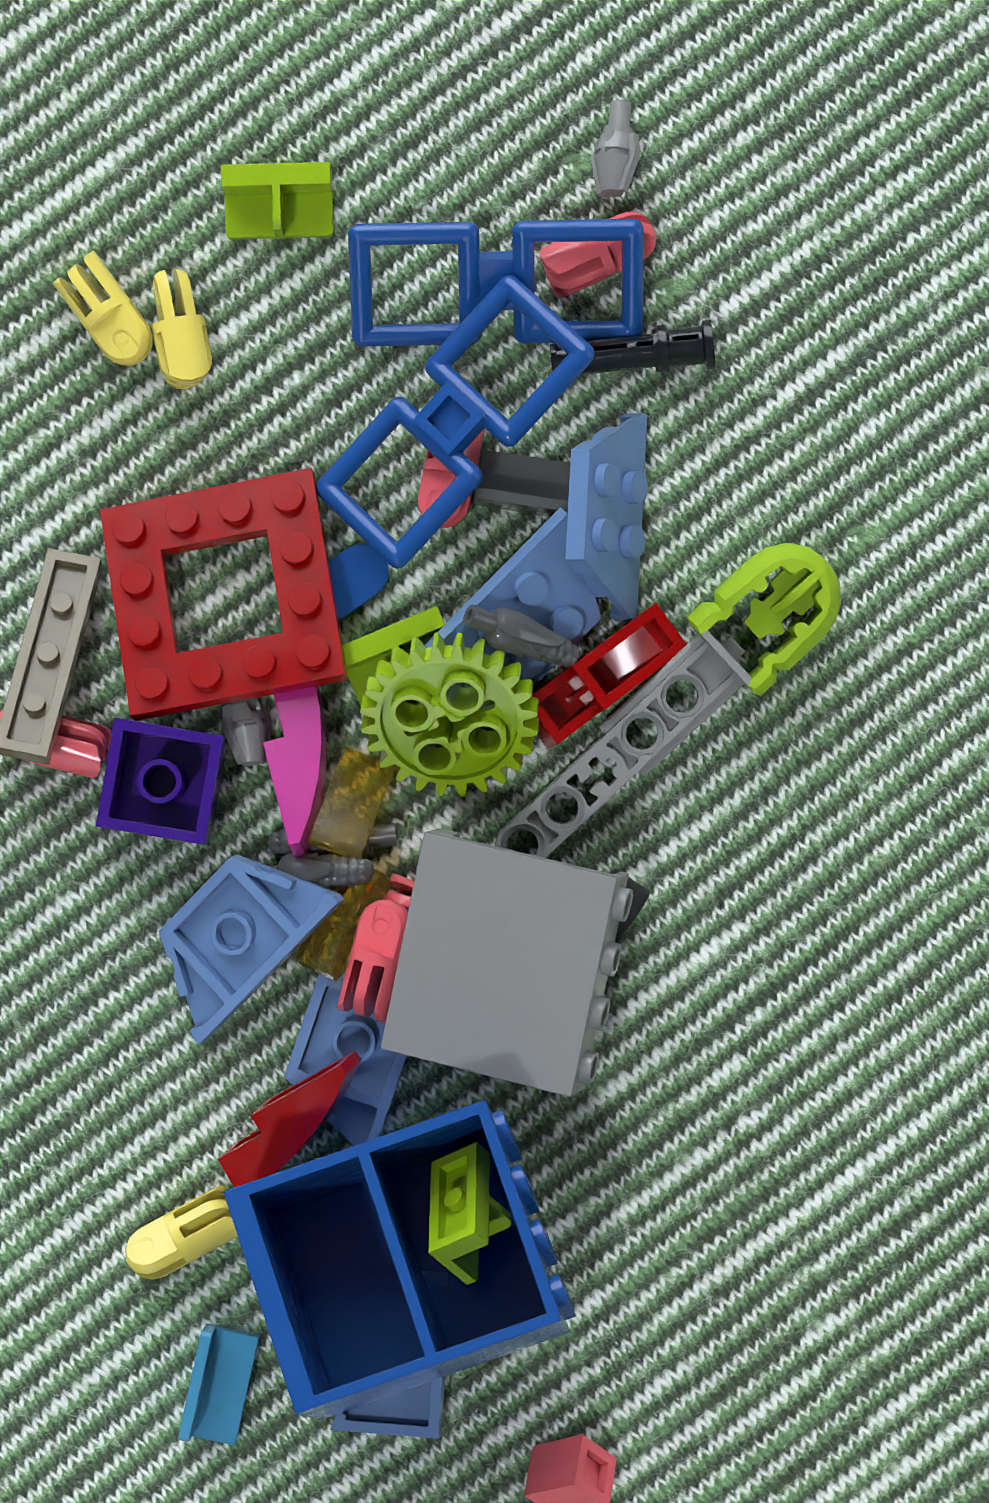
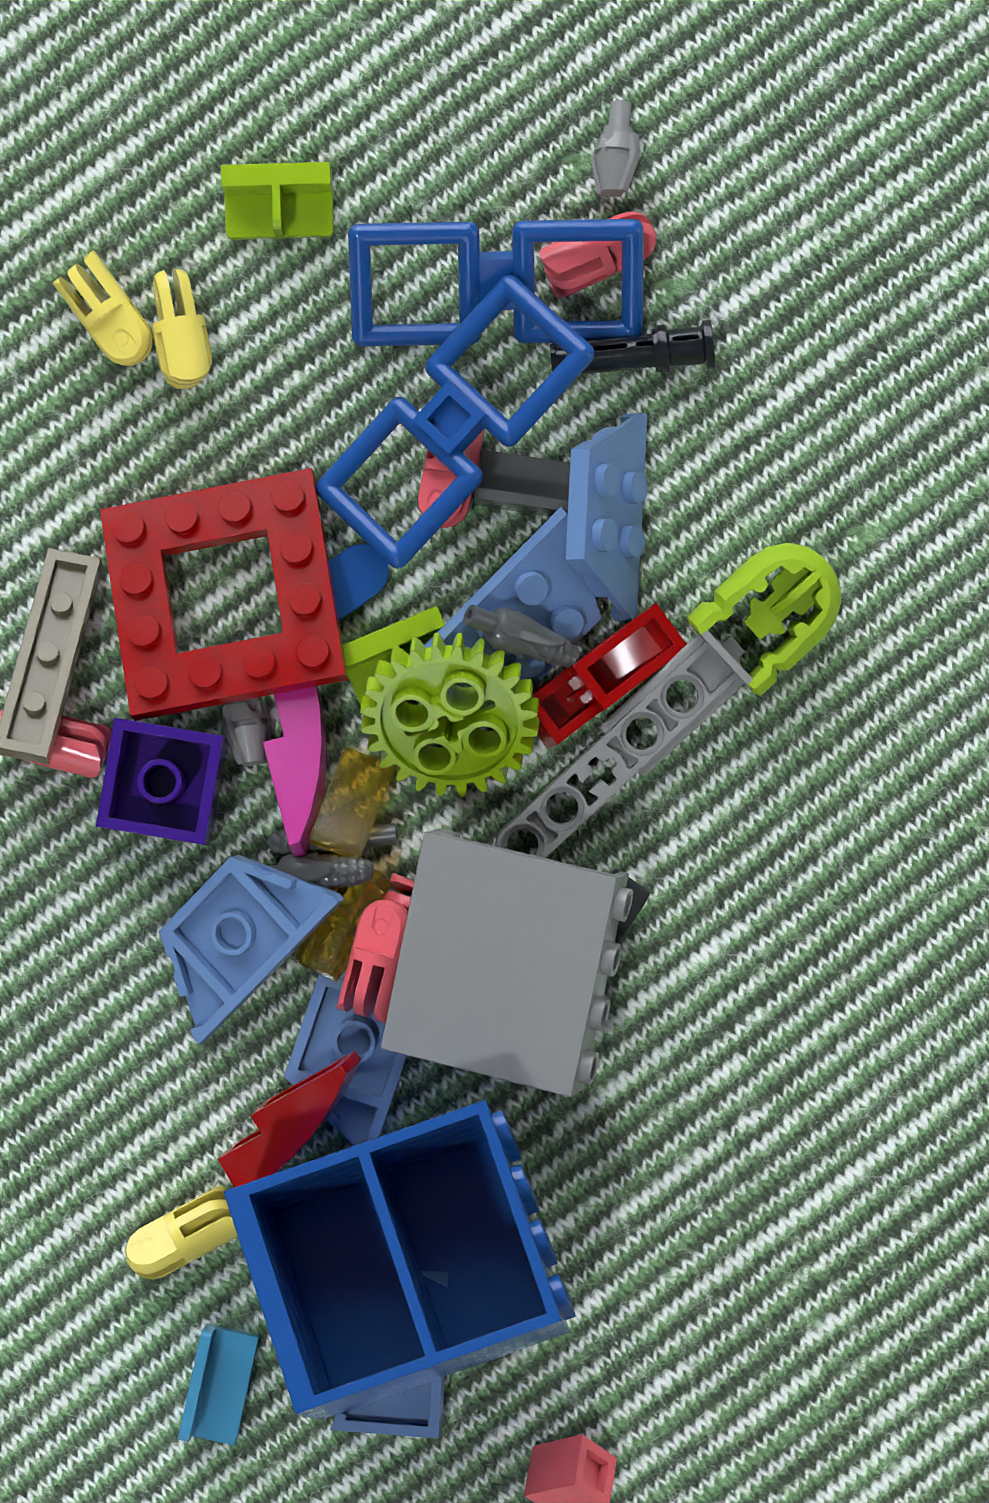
(463, 1211): lime panel -> none

